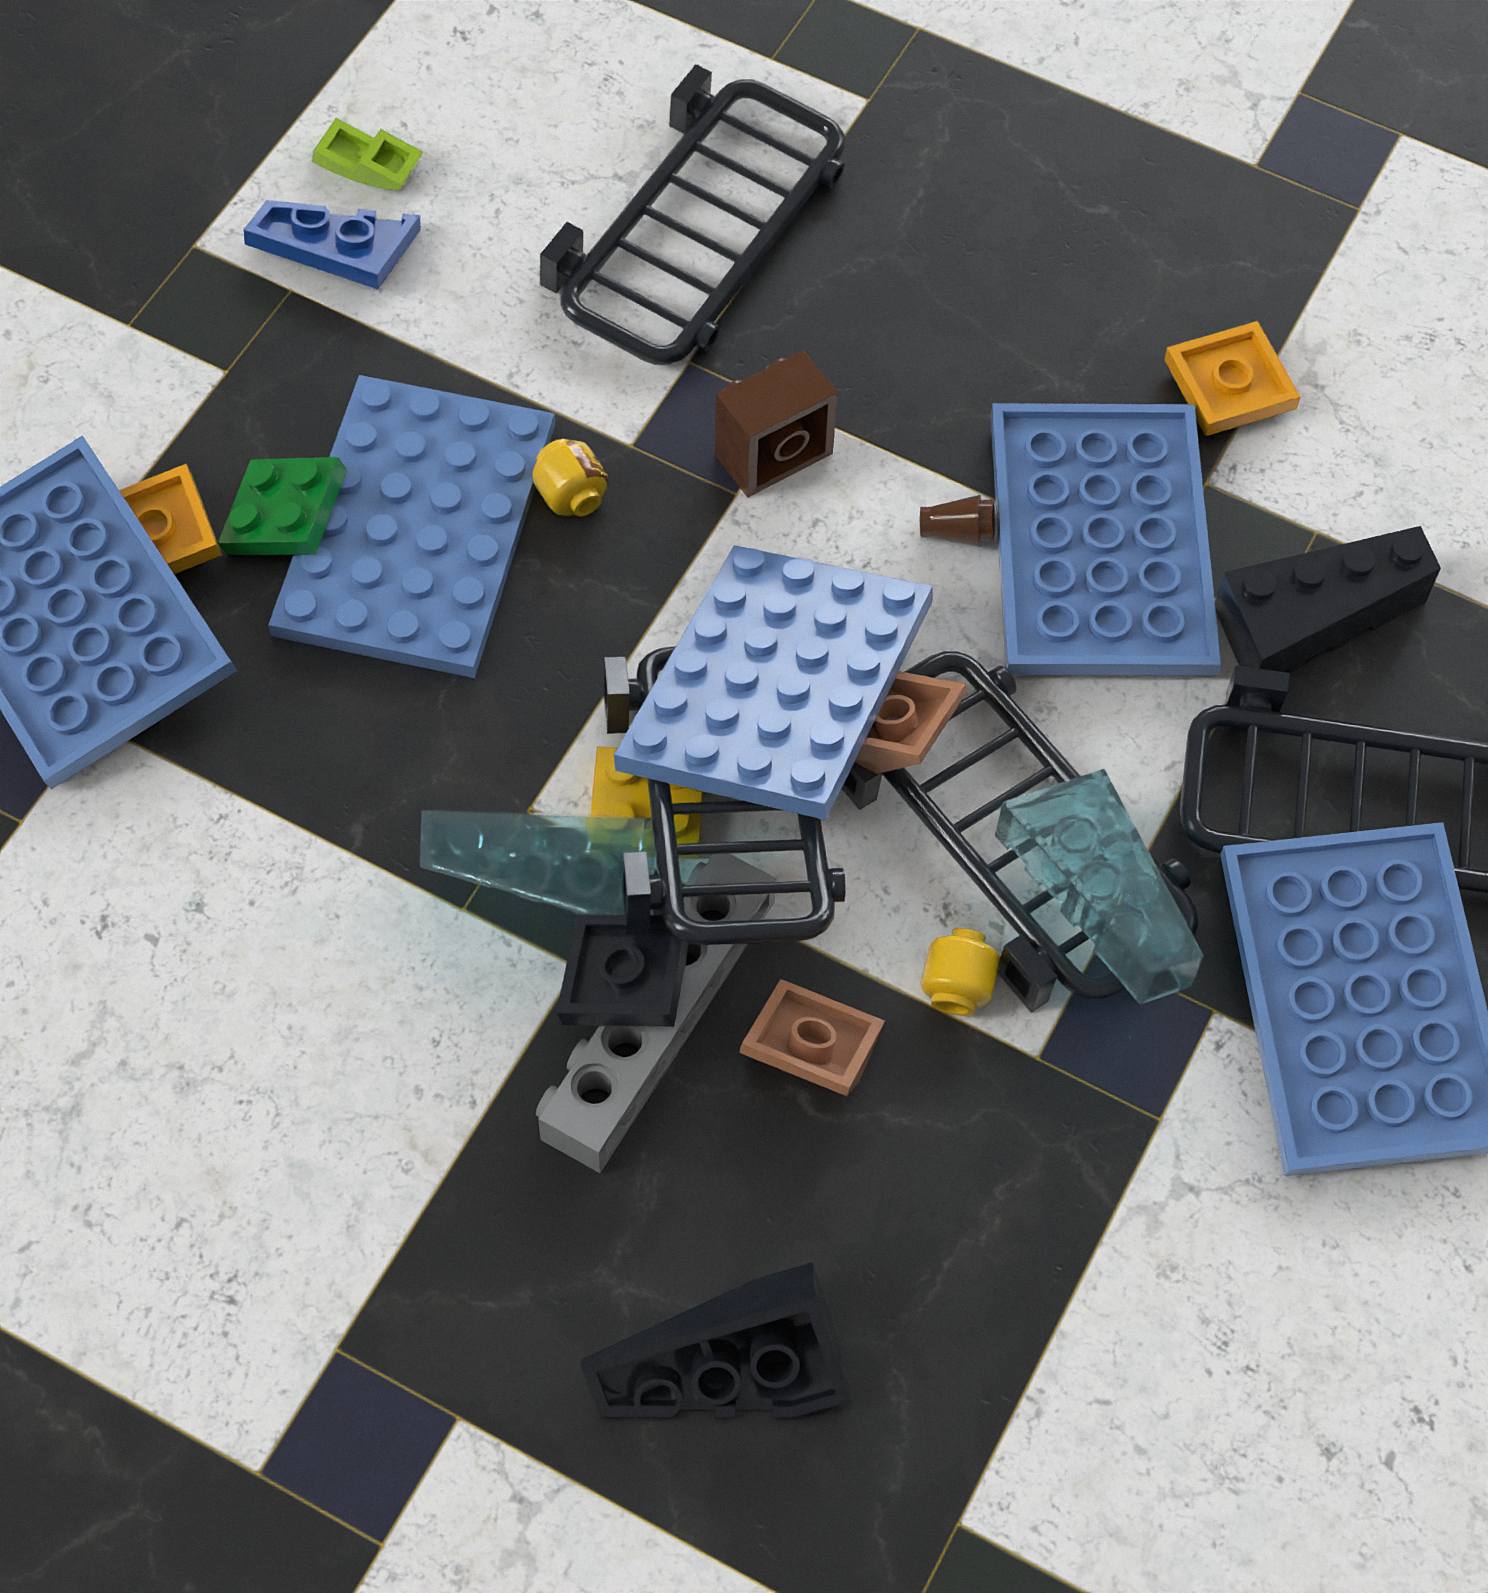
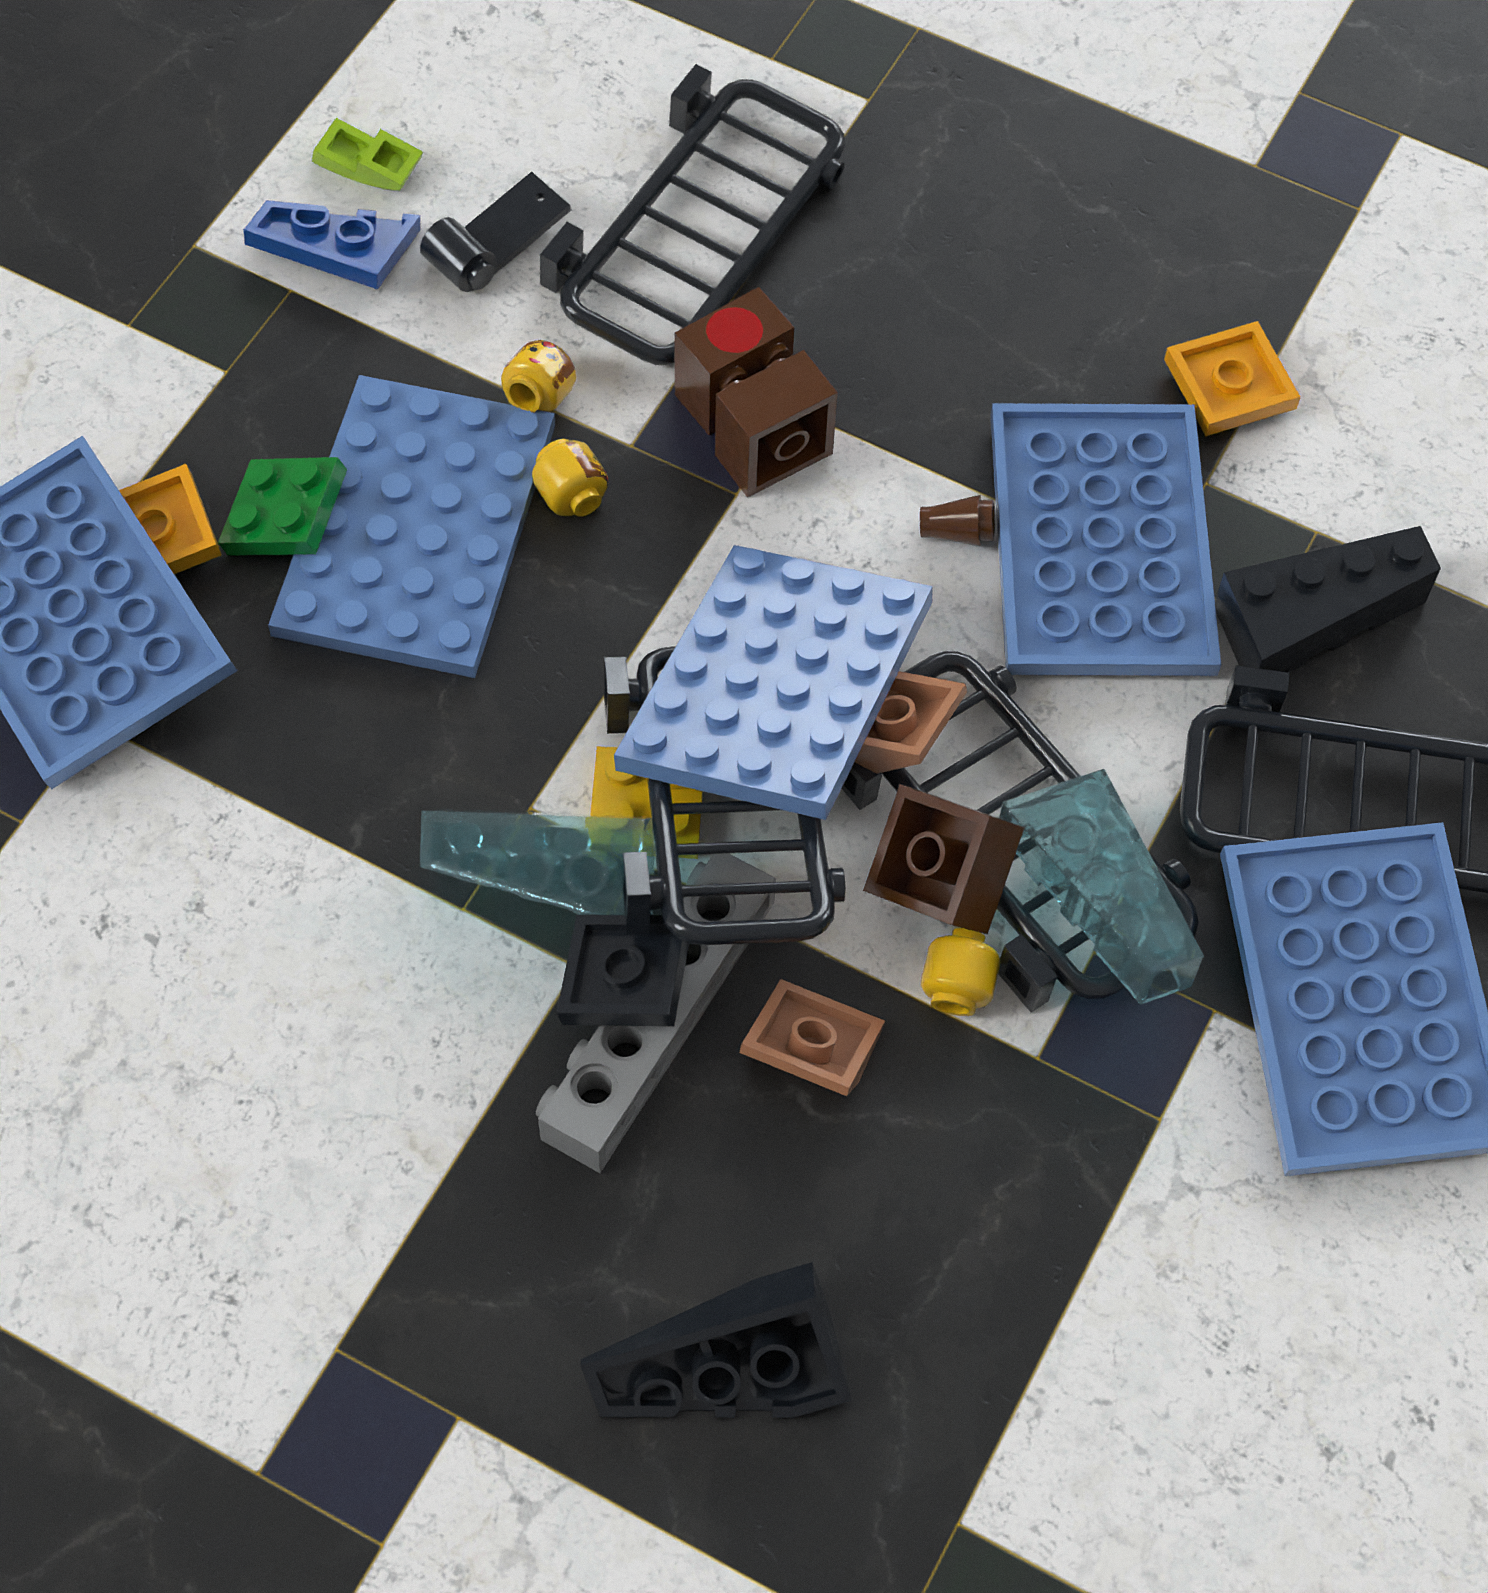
(496, 236): none -> black door
(538, 377): none -> yellow head
(728, 348): none -> reddish brown brick
(943, 859): none -> reddish brown brick

